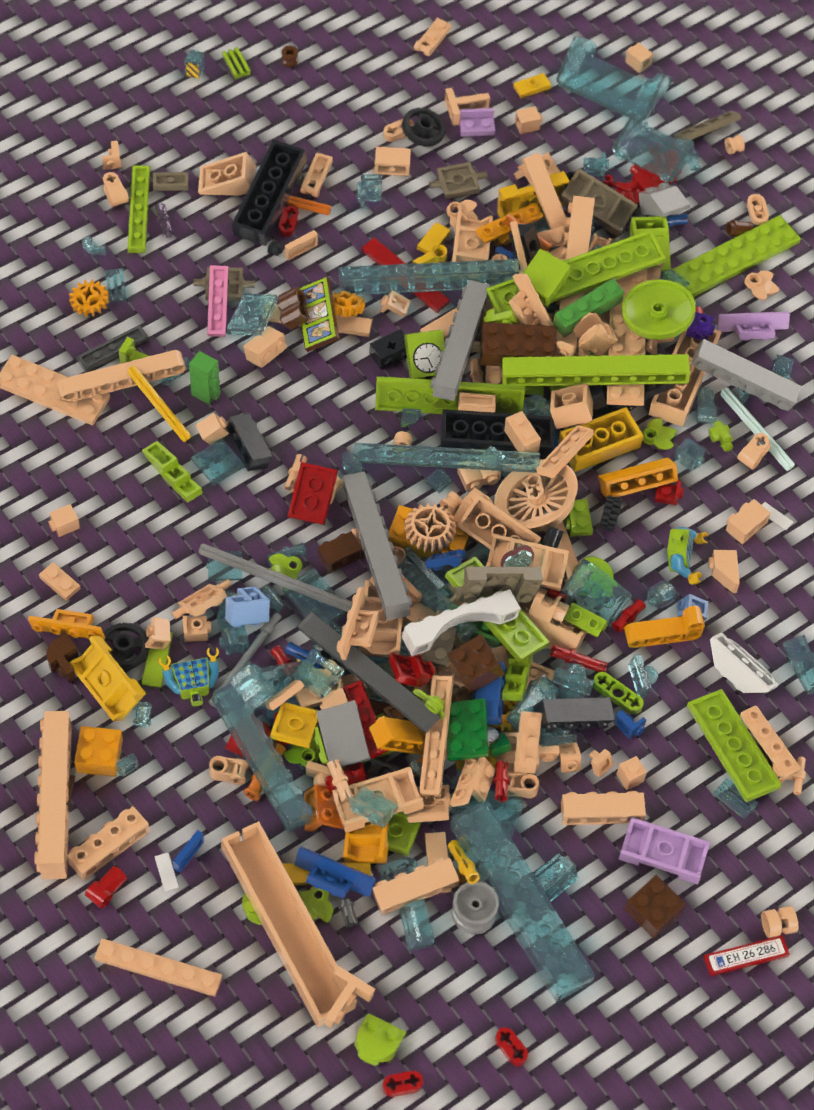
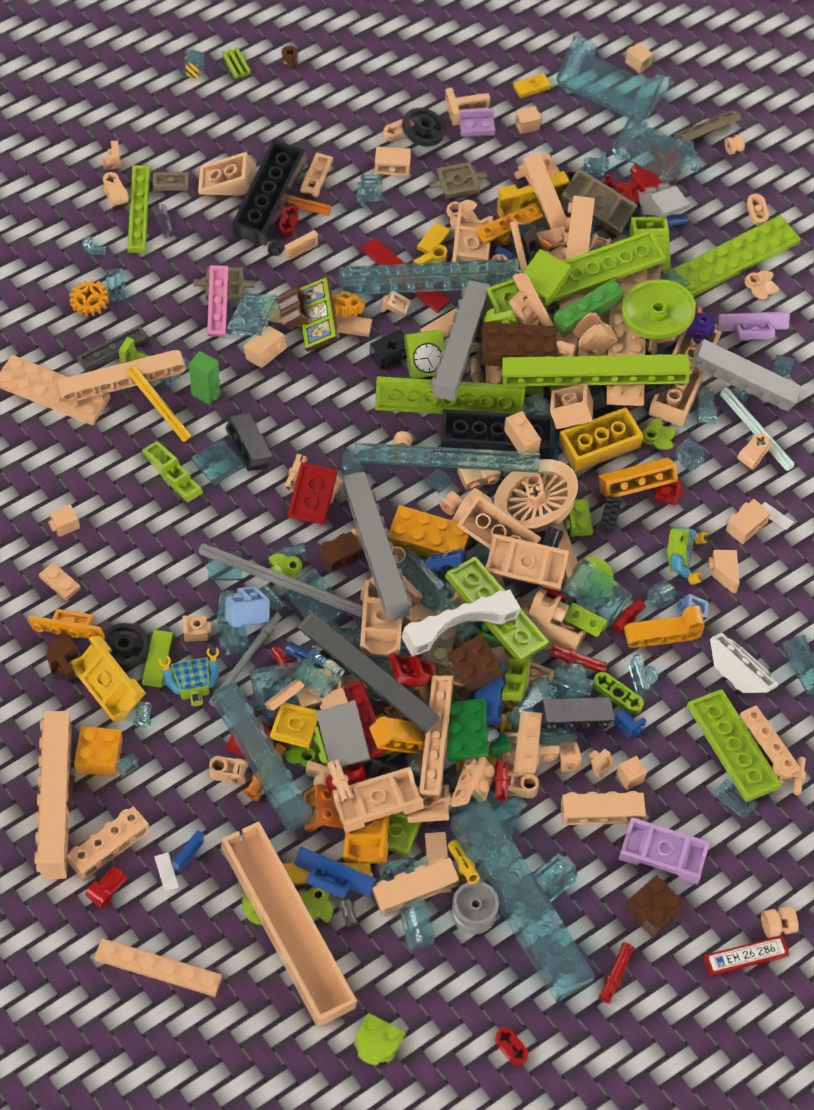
(158, 633): light nougat brick -> none
(200, 601): light nougat plate -> none
(212, 428): light nougat brick -> none
(253, 686): clear light blue brick -> none
(352, 985): light nougat bracket -> none
(359, 626): light nougat bracket -> none
(373, 807): clear light blue bracket -> none
(402, 1078): red beam -> none
(409, 417): clear light blue tile -> none
(420, 521): light nougat gear -> none
(432, 703): lime plate -> none
(433, 37): light nougat plate -> none
(476, 402): light nougat tile -> none
(486, 581): dark tan piece -> none
(491, 458): clear light blue tile -> none
(520, 557): clear light blue piece -> none
(565, 451): light nougat tile -> none
(612, 981): none -> red pin
(721, 433): lime plate -> none
(736, 228): reddish brown cone -> none

